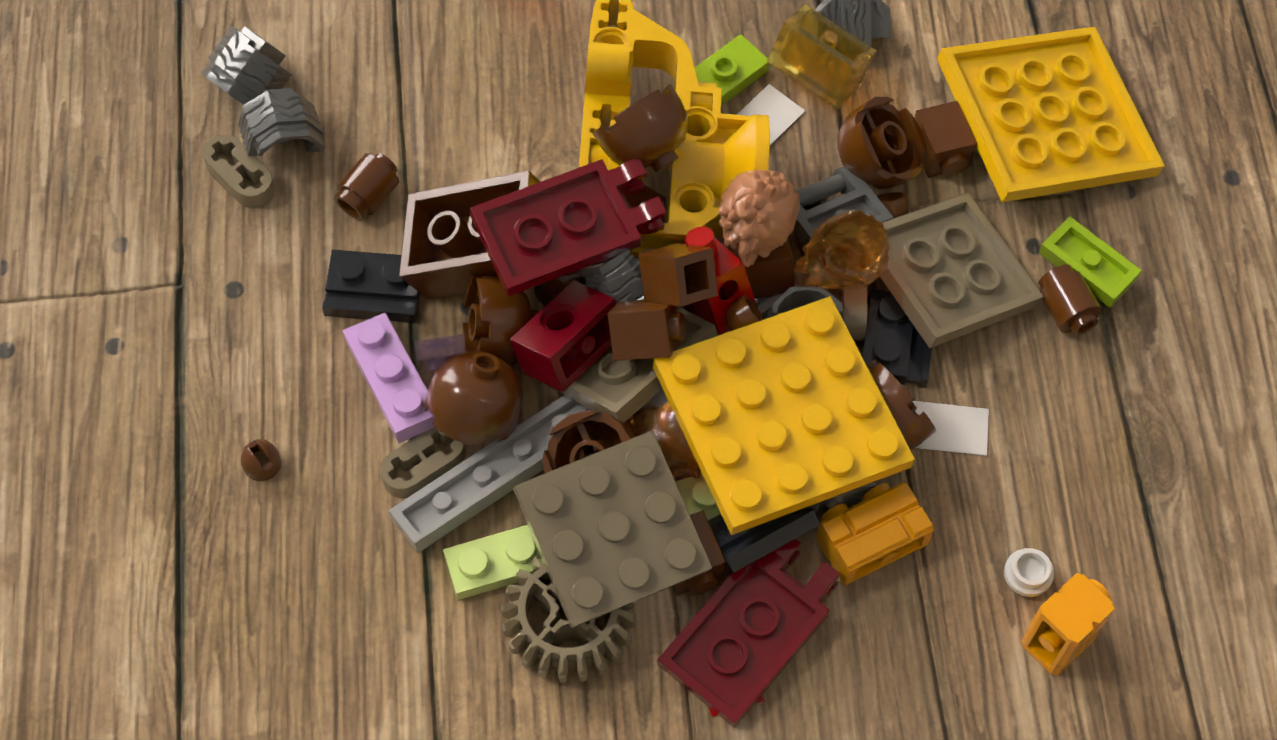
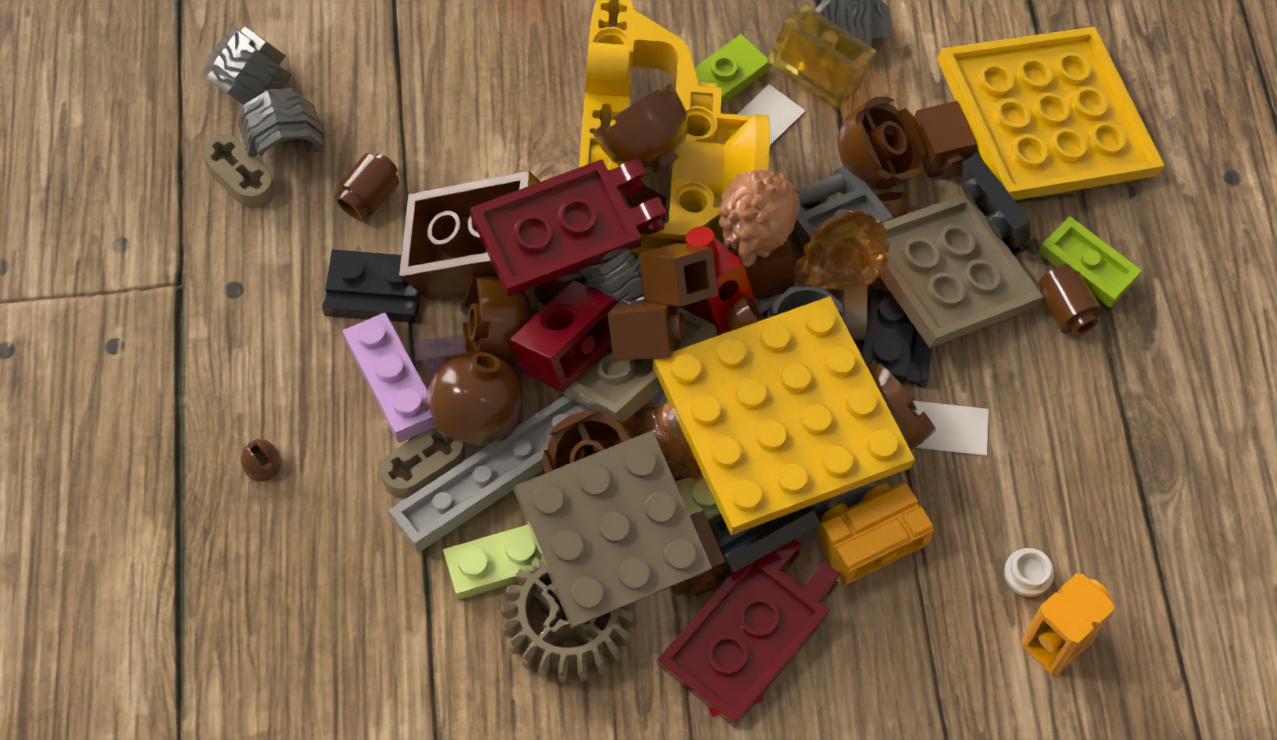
(1000, 209): none -> black plate

